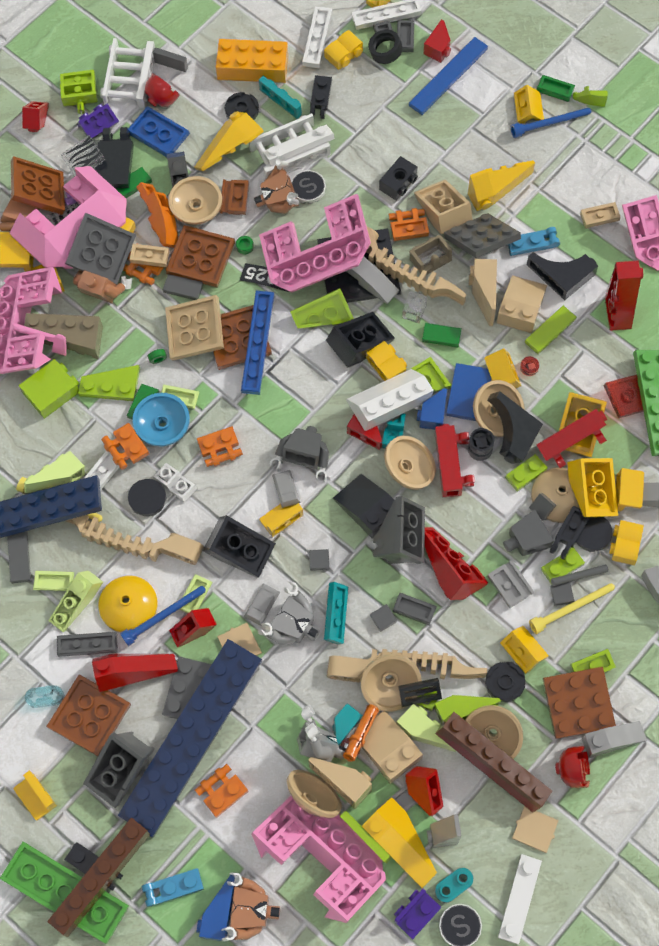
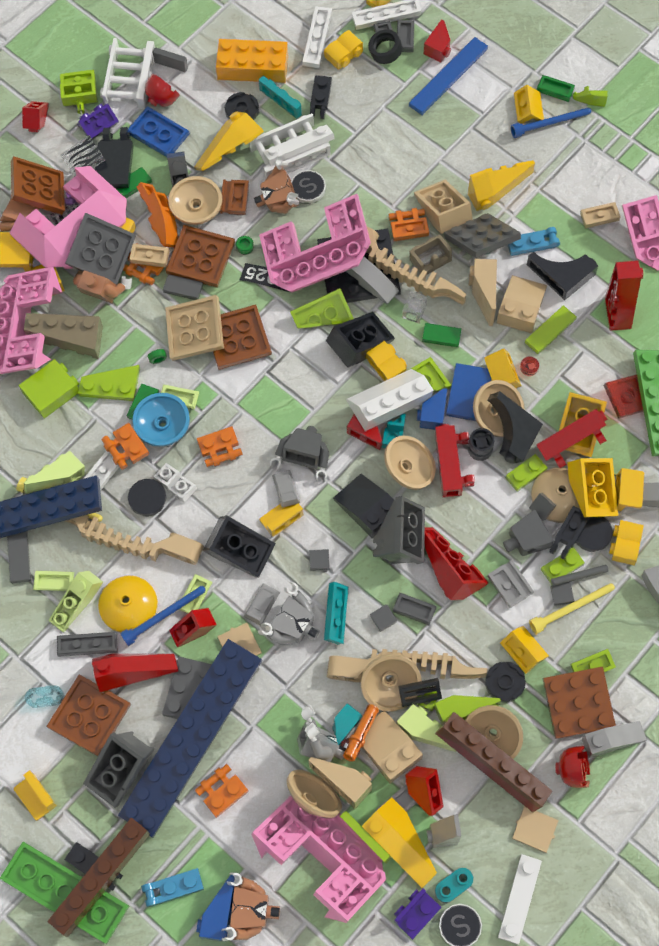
(58, 340): bright pink piece -> none
(257, 343): blue tile -> none
(400, 169): black brick -> none

